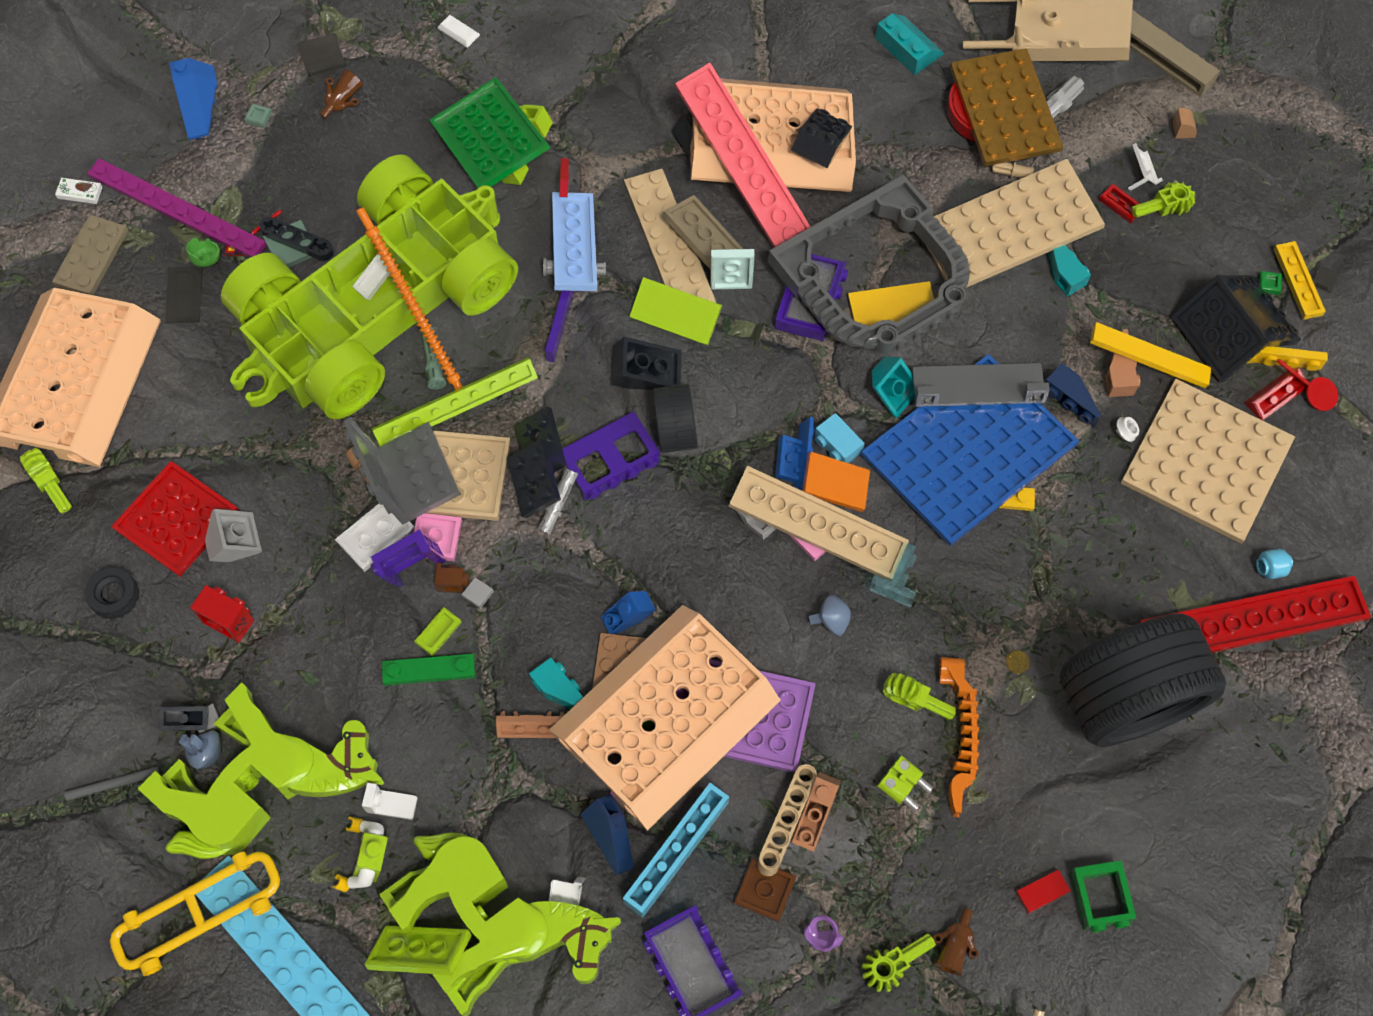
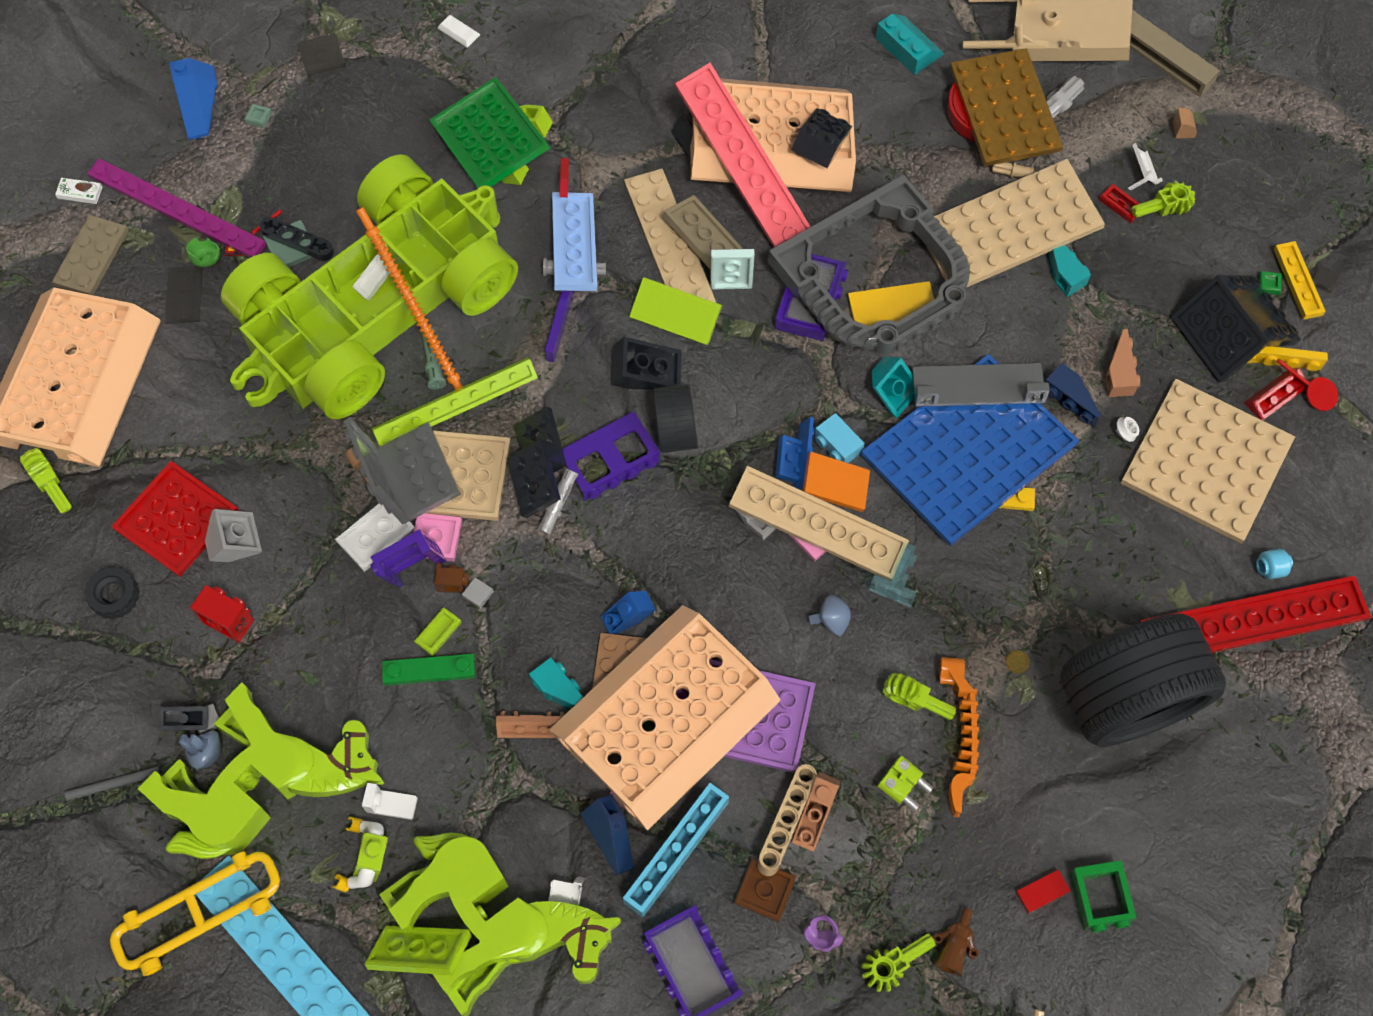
(343, 90): reddish brown piece -> none
(1150, 355): yellow tile -> none

